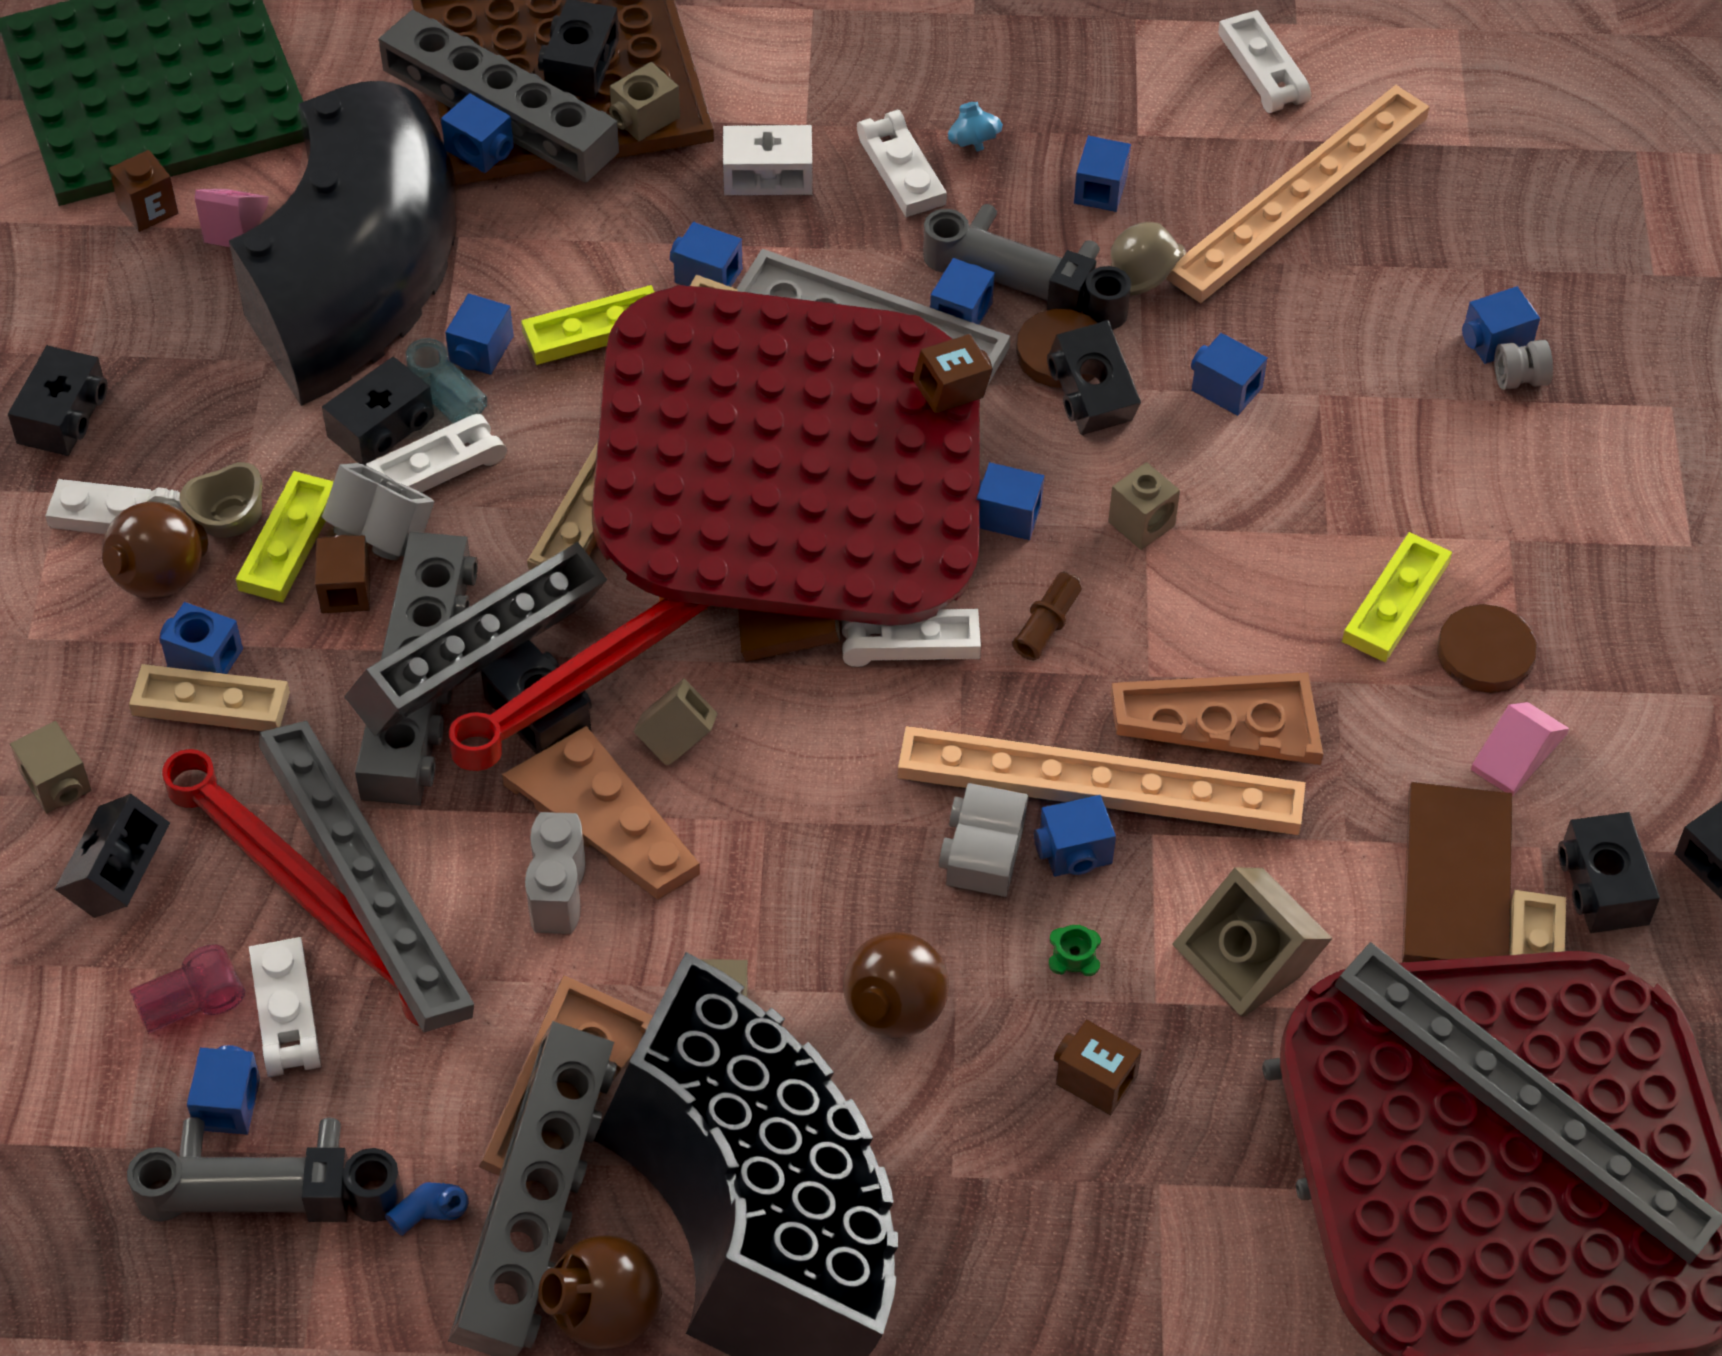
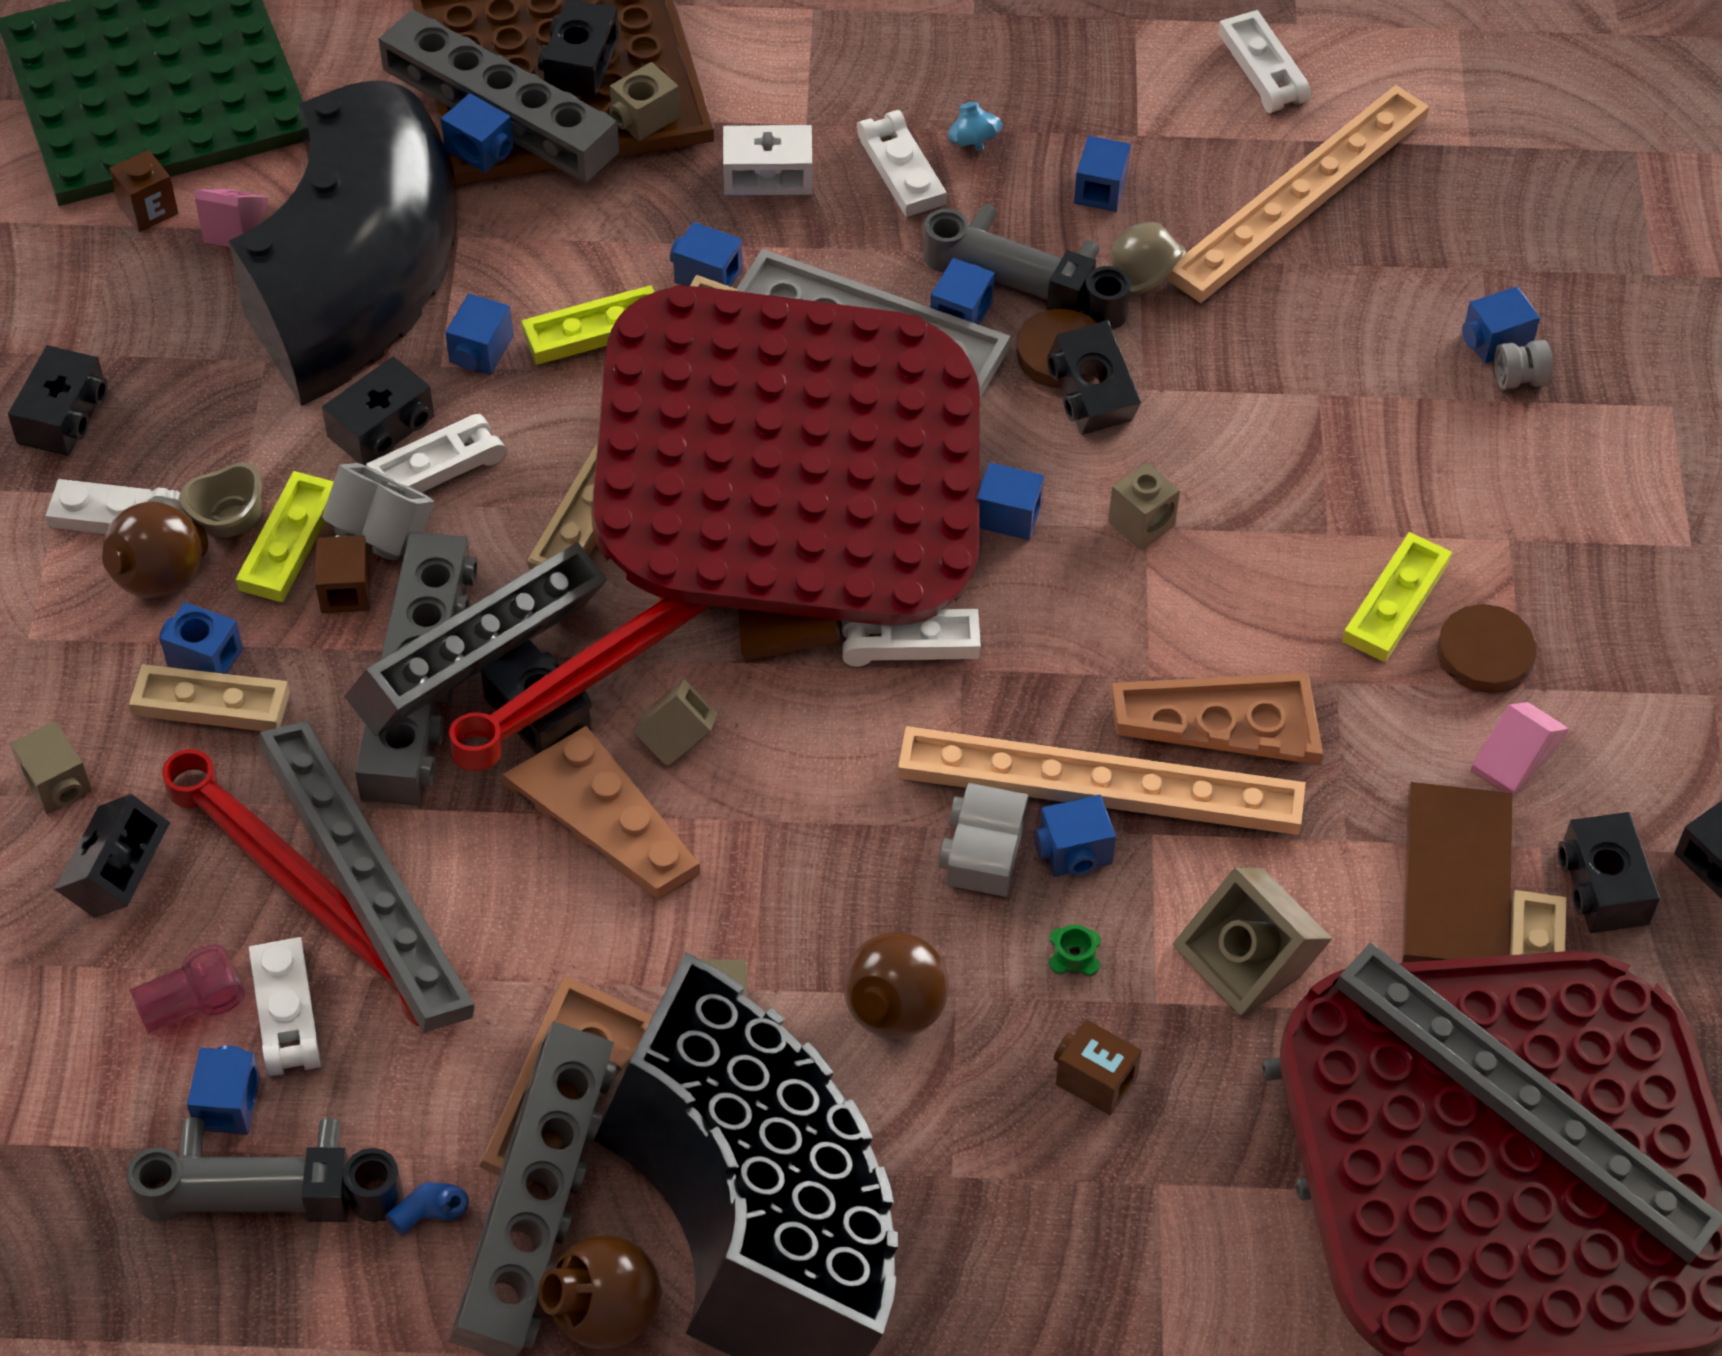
(449, 386): clear light blue piece -> none
(555, 873): light grey brick -> none
(952, 373): reddish brown brick -> none
(1047, 616): reddish brown axle -> none
(1228, 373): blue brick -> none

